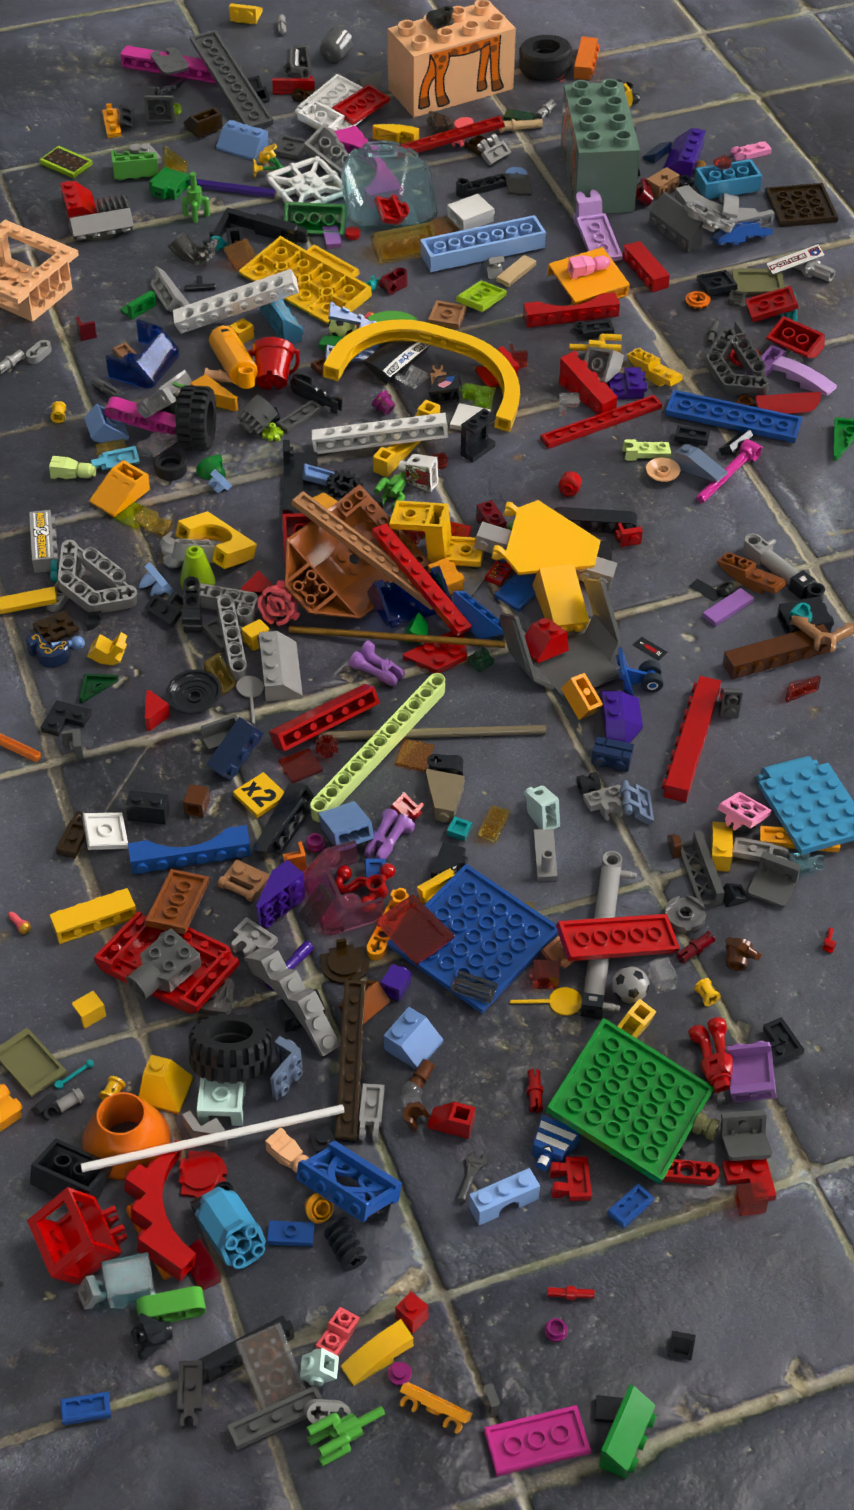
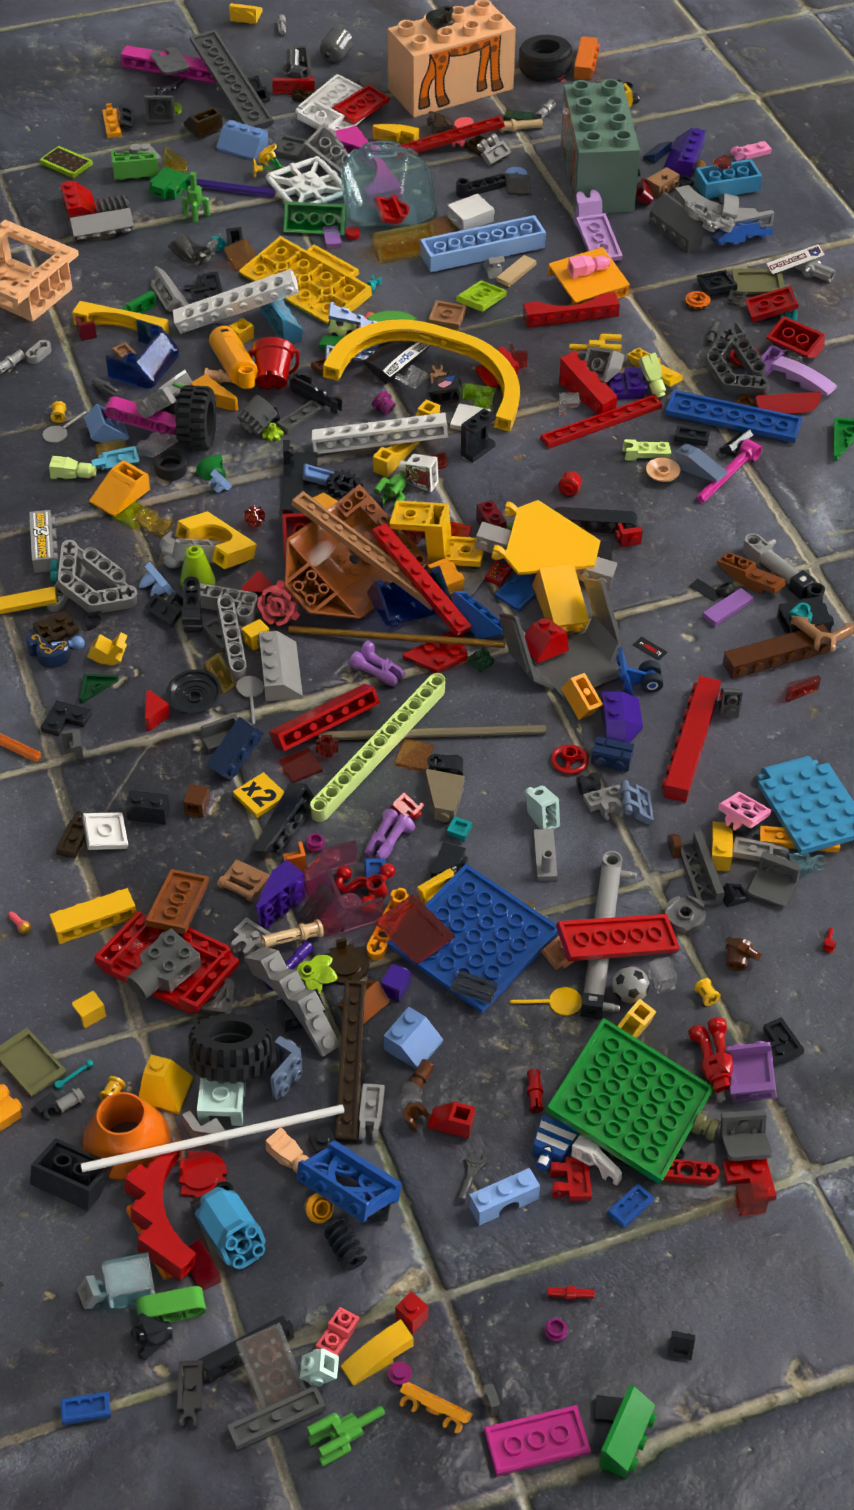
(57, 434): none -> light grey piece
(78, 1239): red piece -> none
(111, 316): none -> yellow arch
(212, 287): none -> black plate
(230, 844): blue arch -> none
(254, 516): none -> clear red gear
(261, 224): black hinge -> none
(291, 1233): blue plate -> none
(301, 932): none -> tan pin
(319, 974): none -> lime plate
(326, 1406): light grey beam -> none
(346, 824): medium blue brick -> none
(394, 280): dark red piece -> none
(417, 626): green brick -> none
(494, 823): clear yellow slope -> none
(544, 974): clear red brick -> none
(570, 755): none -> red piece
(591, 1154): none -> white piece
(594, 329): black hinge -> none
(646, 266): red brick -> none
(652, 372): none -> yellowish green piece
(695, 947): dark red pin -> none
(801, 204): dark brown tile -> none

